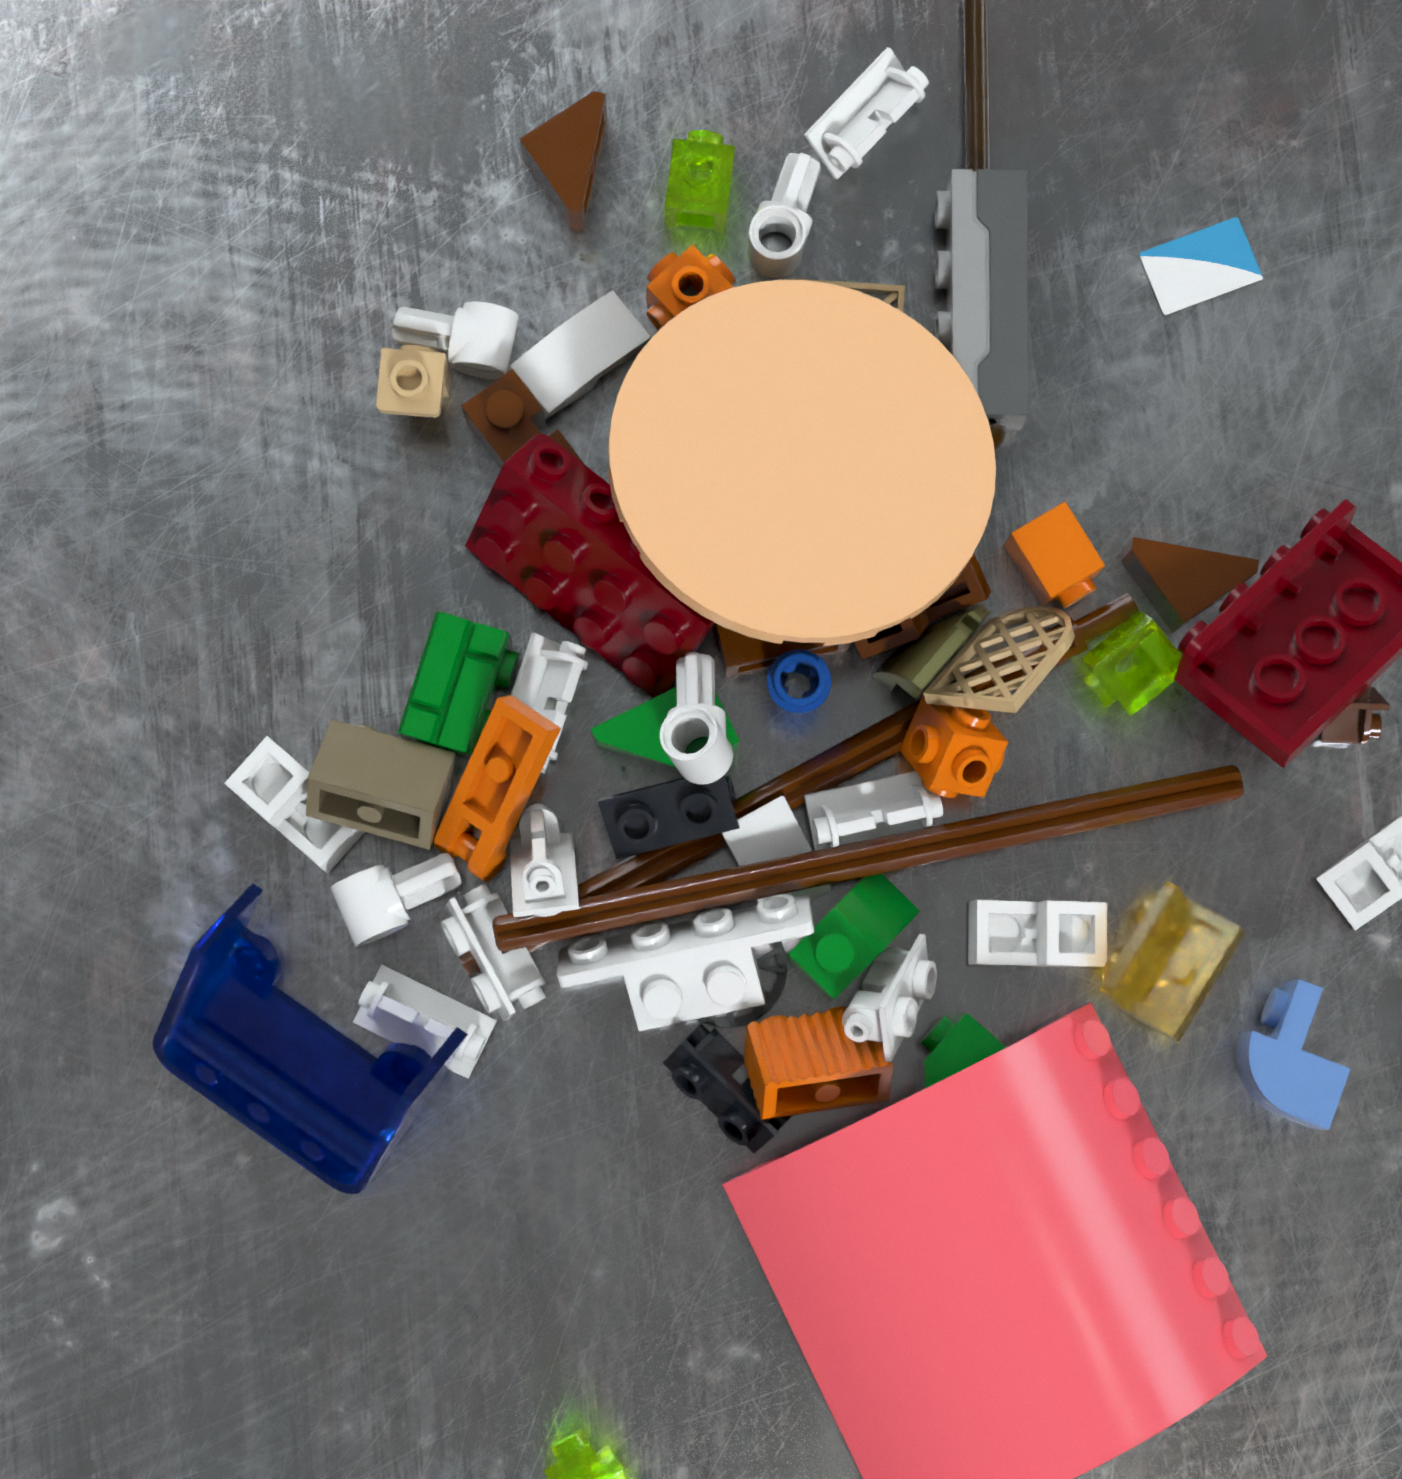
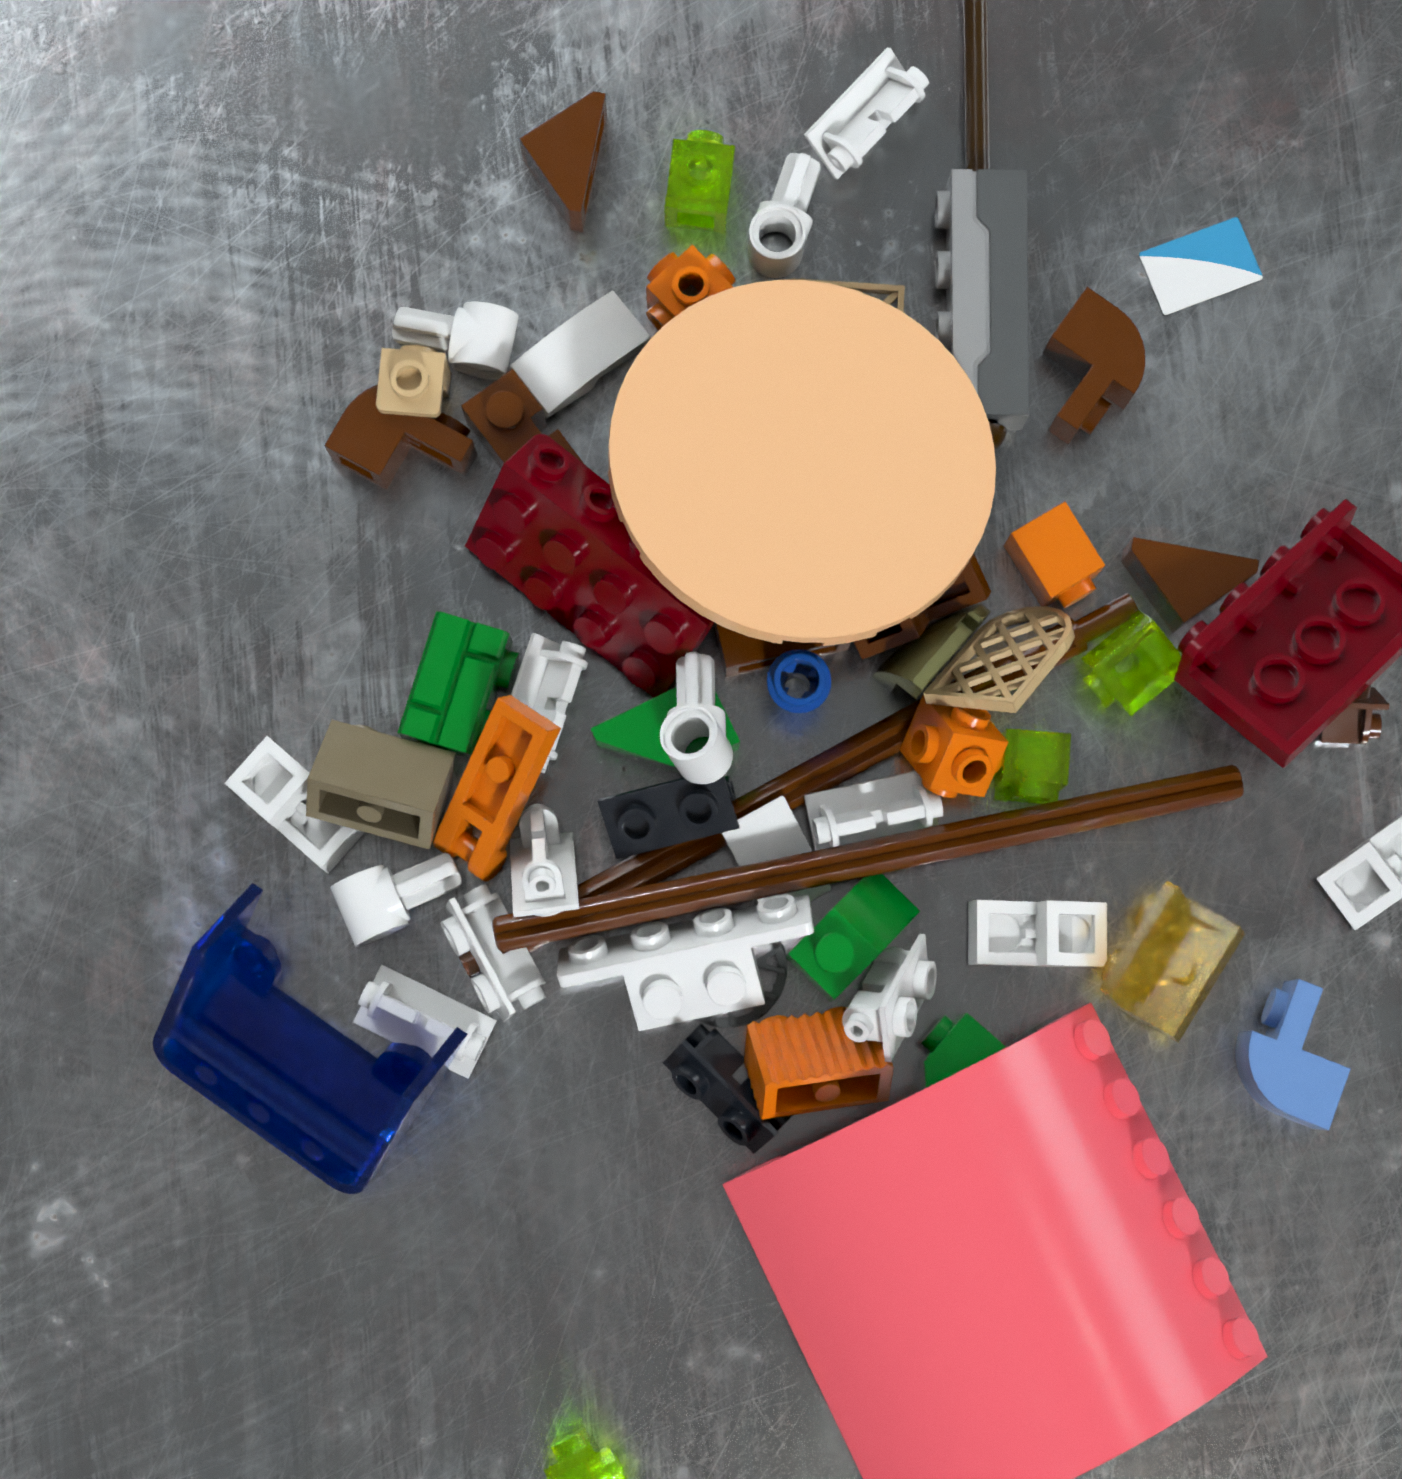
(378, 442): none -> reddish brown brick
(1033, 767): none -> clear neon green brick
(1105, 353): none -> reddish brown brick

